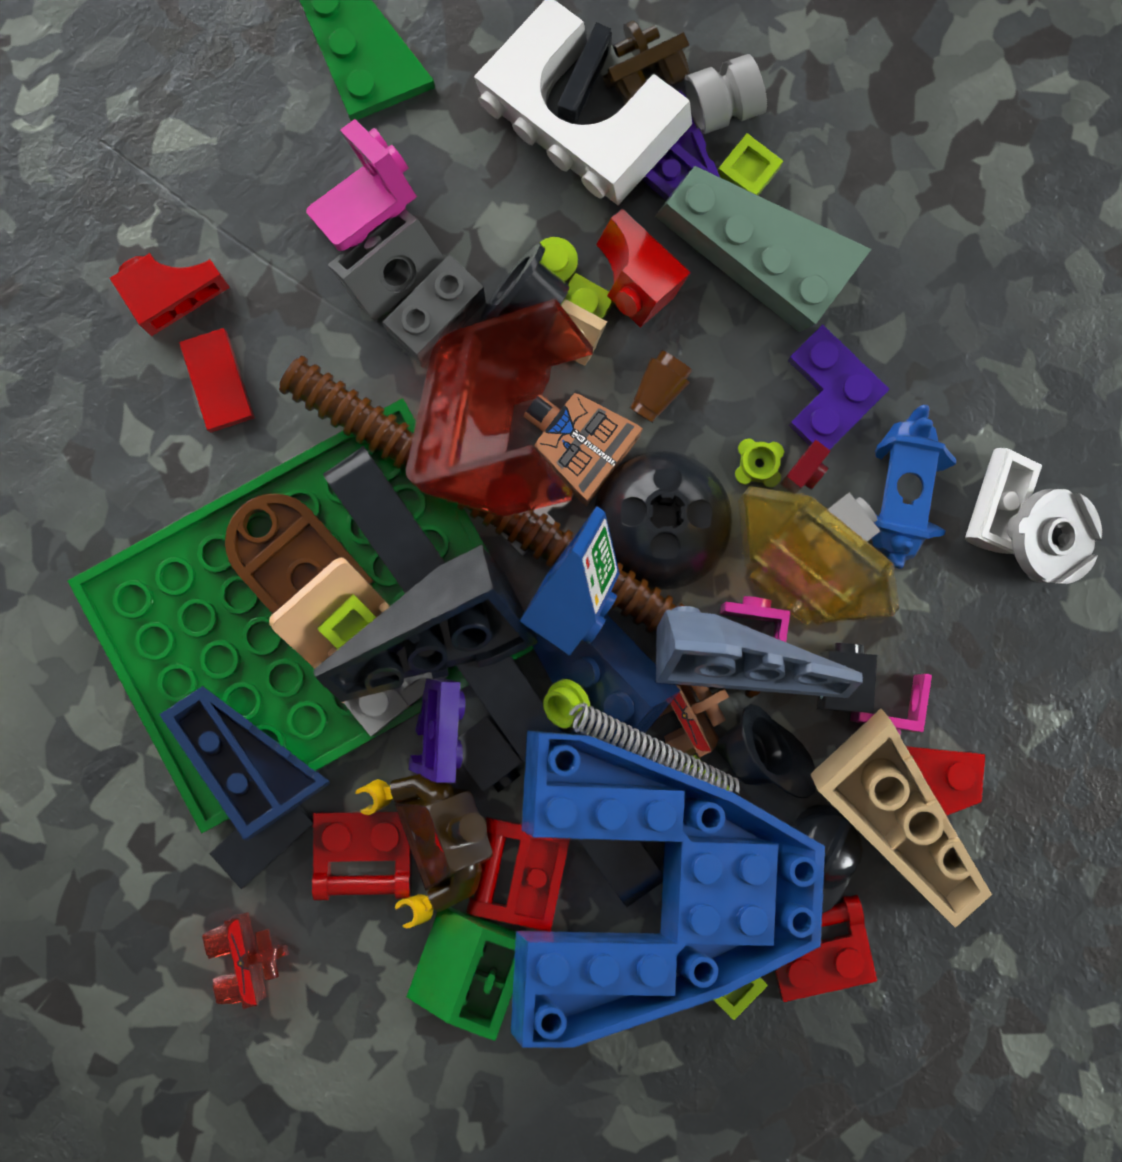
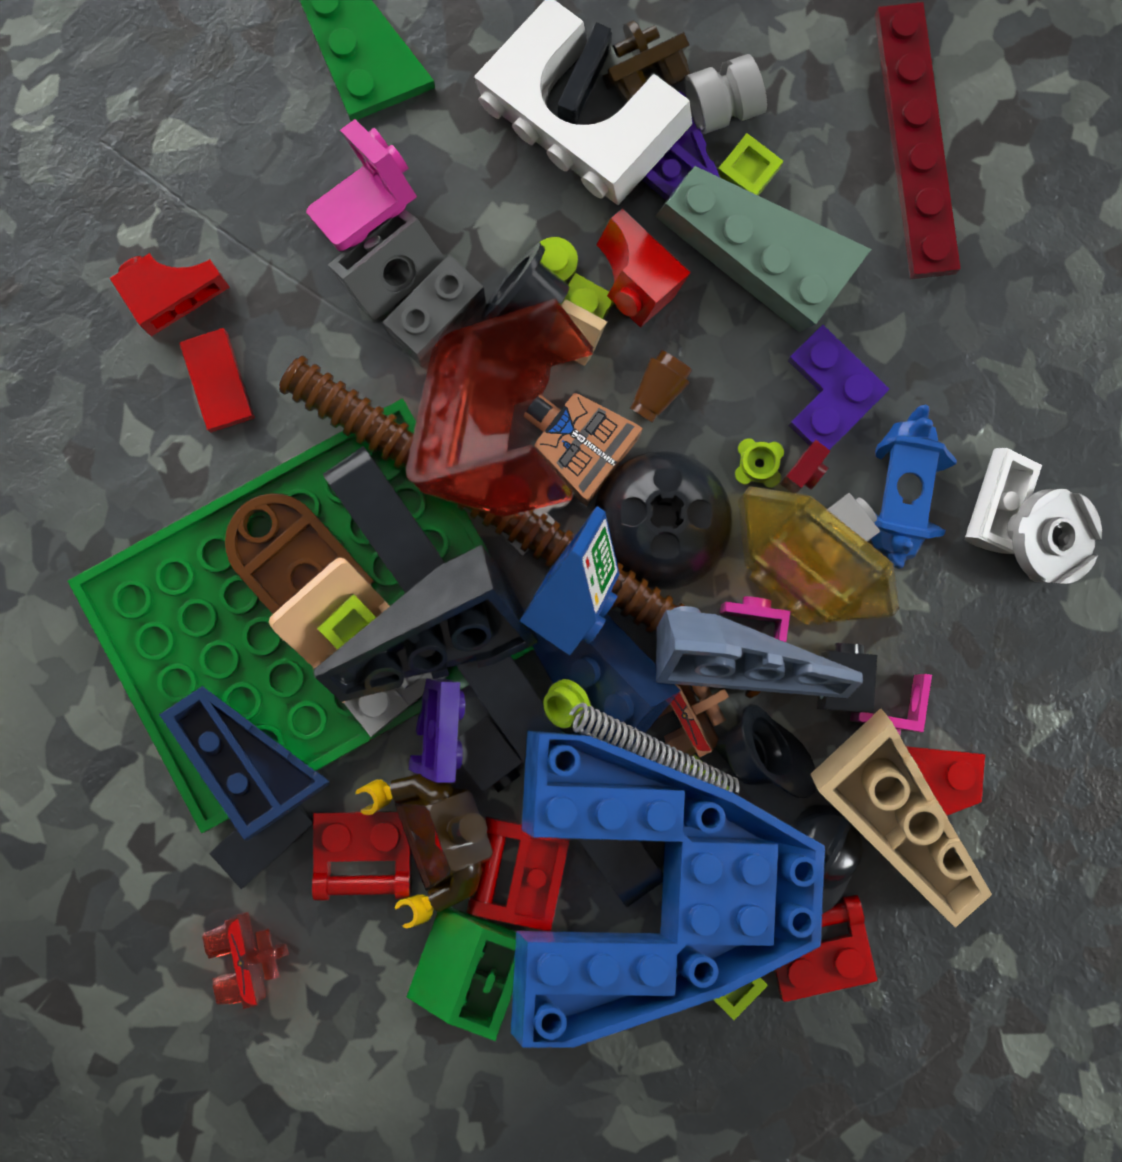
(917, 140): none -> dark red plate

